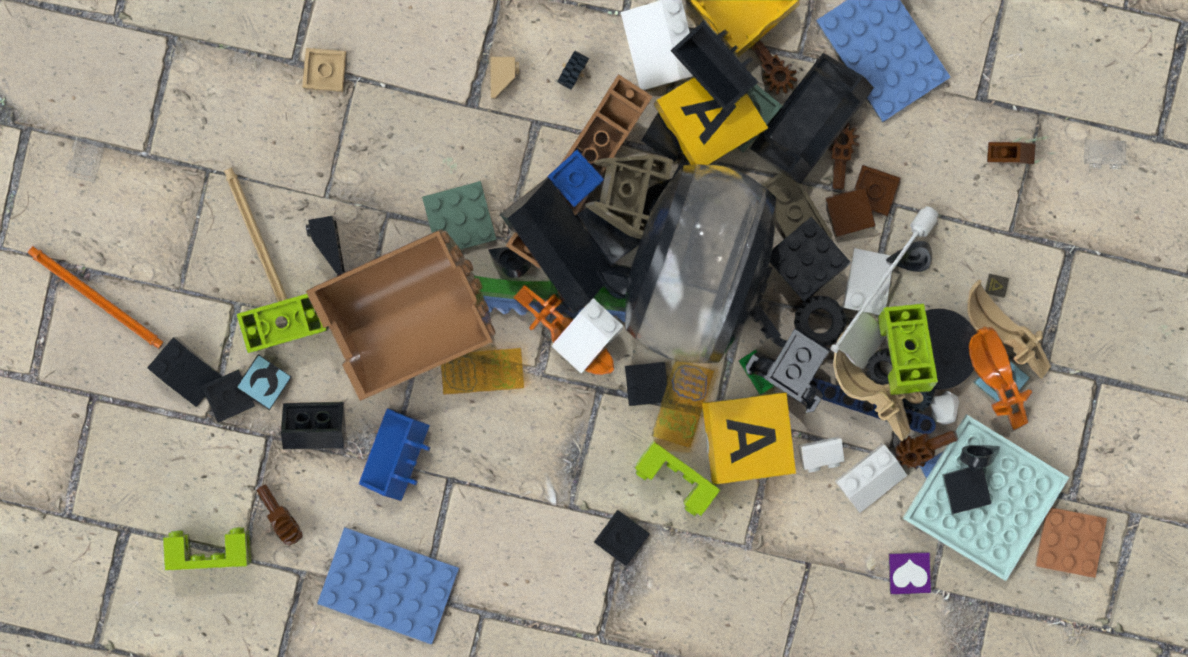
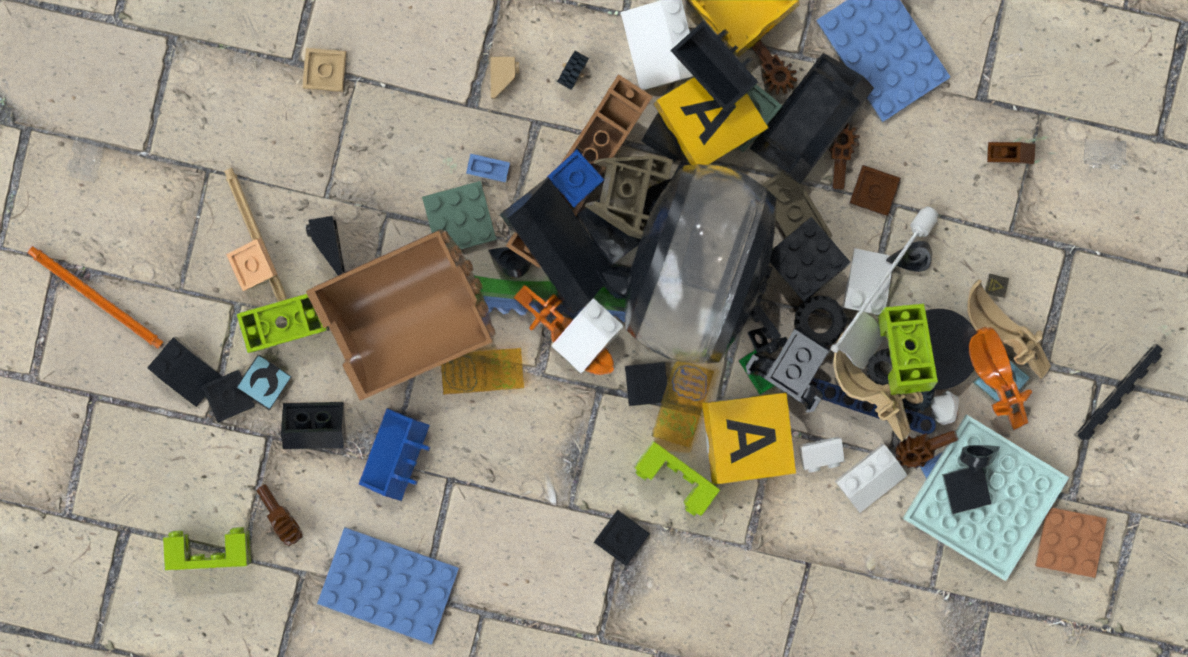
(251, 264): none -> light nougat plate
(488, 168): none -> medium blue plate
(765, 346): none -> black bracket
(850, 211): reddish brown tile -> none
(909, 573): tile -> none
(1113, 400): none -> black plate

